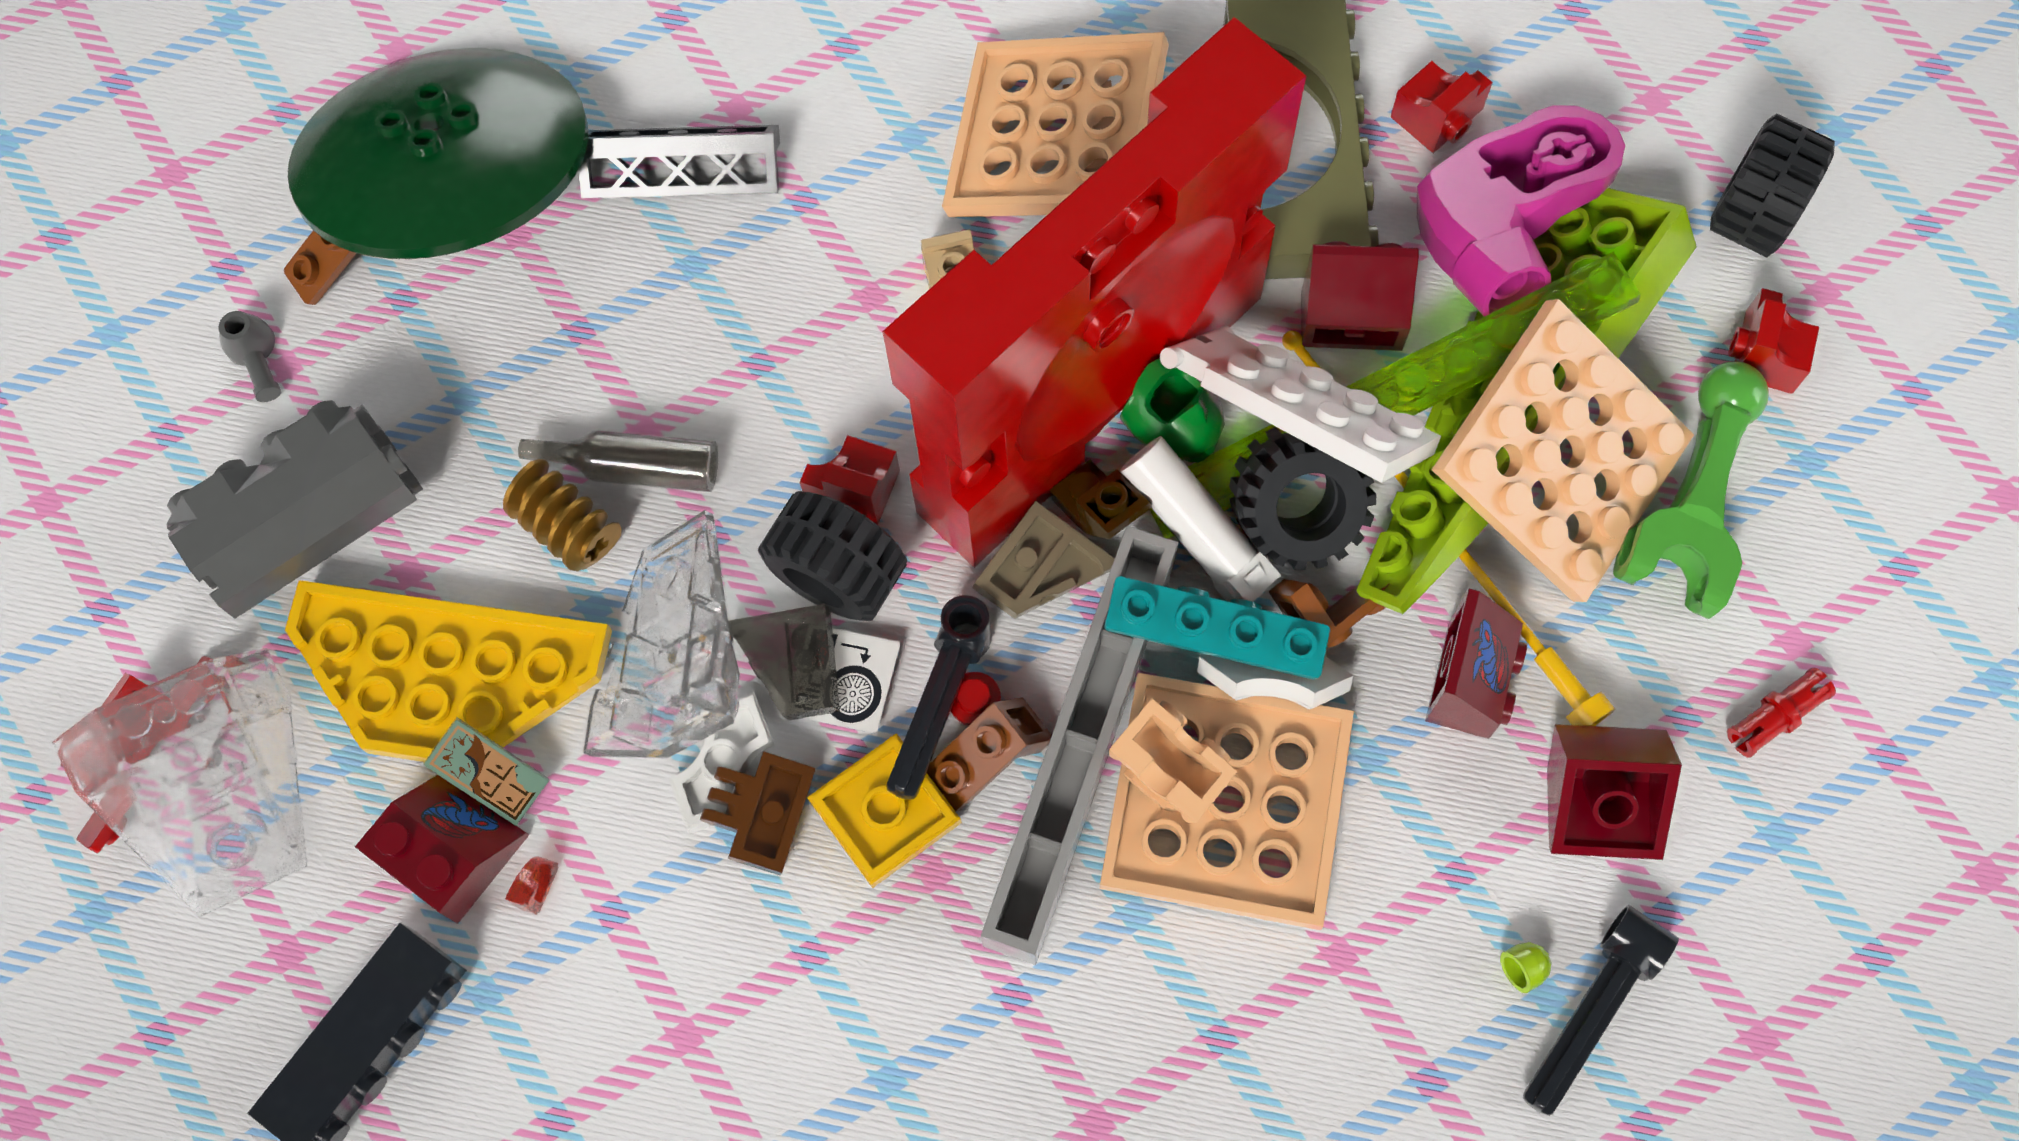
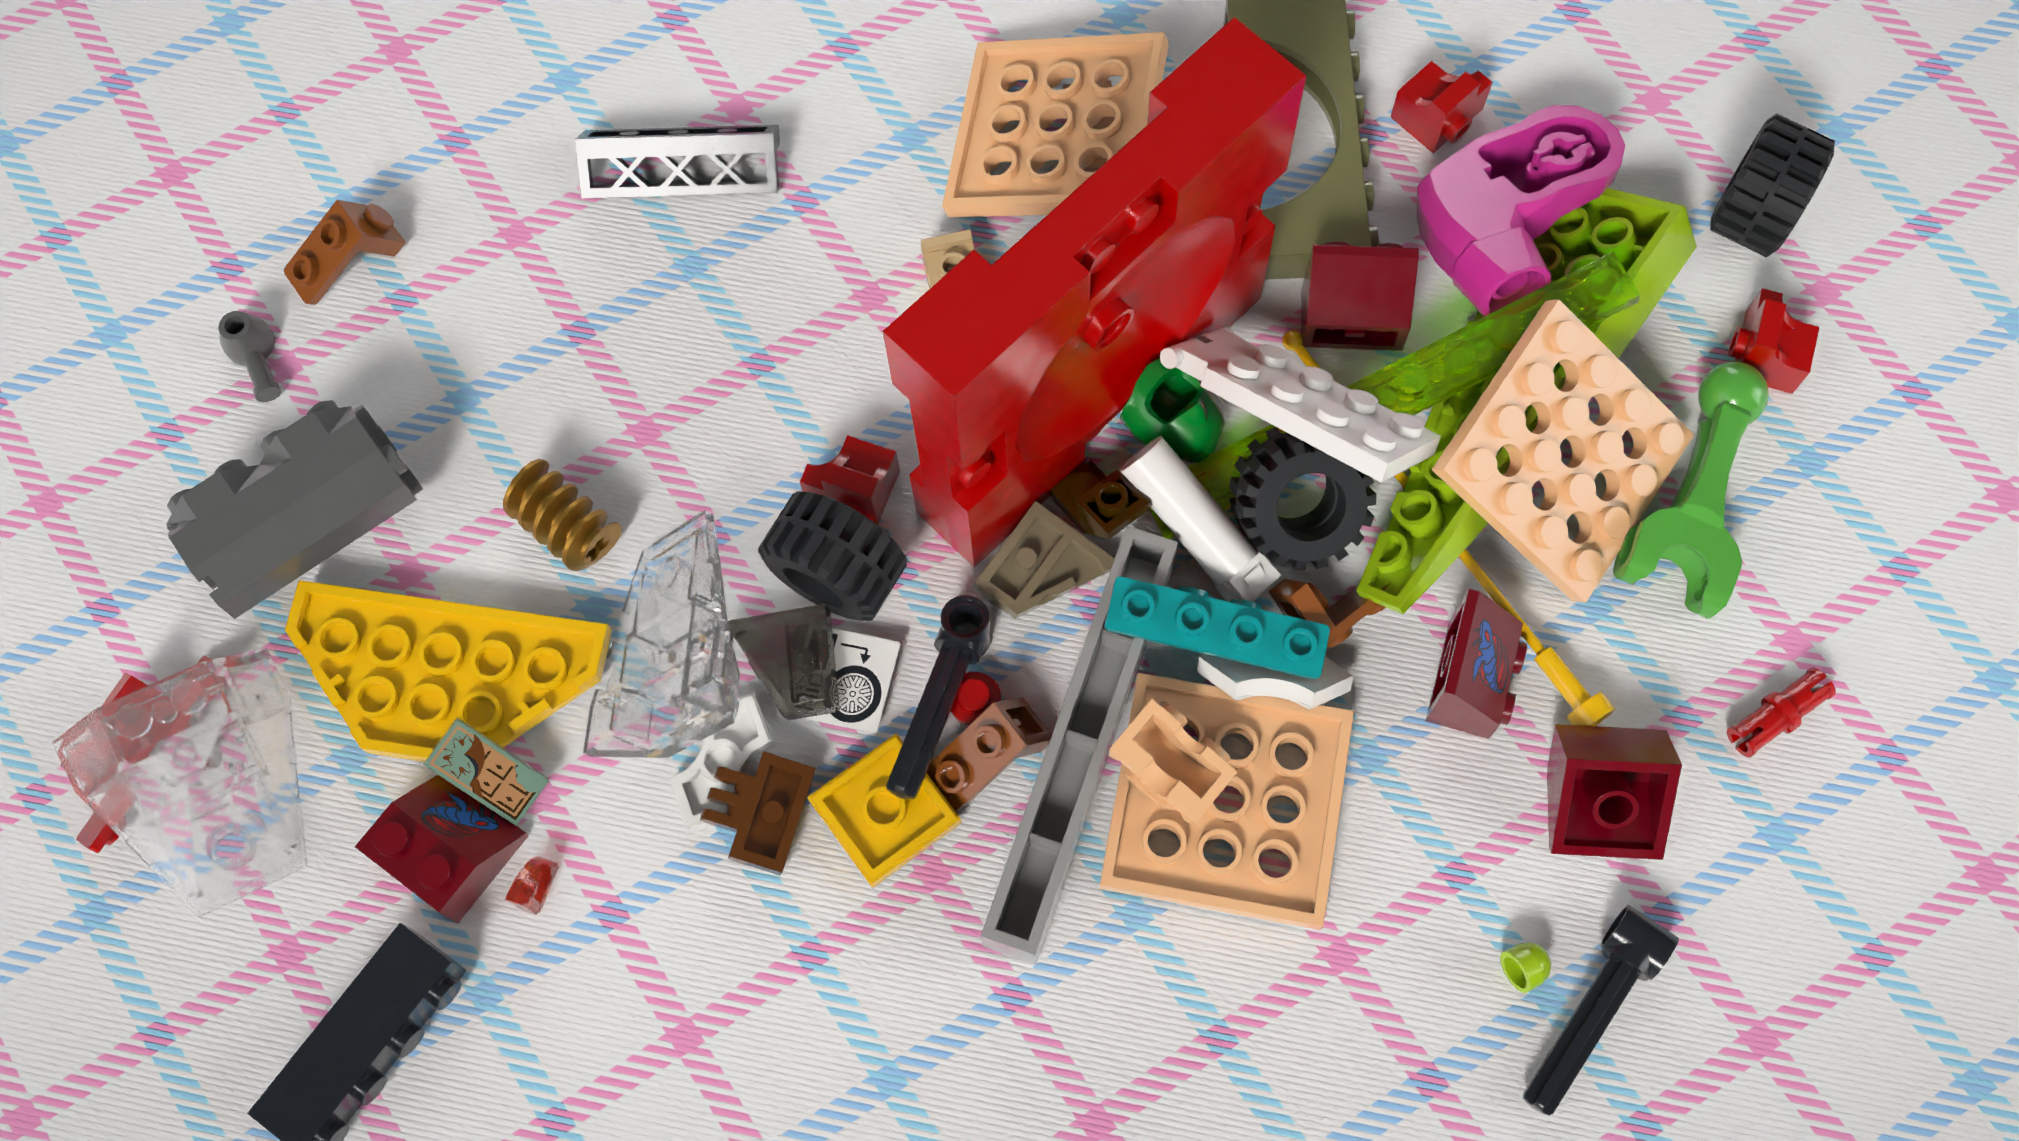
(394, 188): dark green dish -> none
(633, 459): clear smoke piece -> none

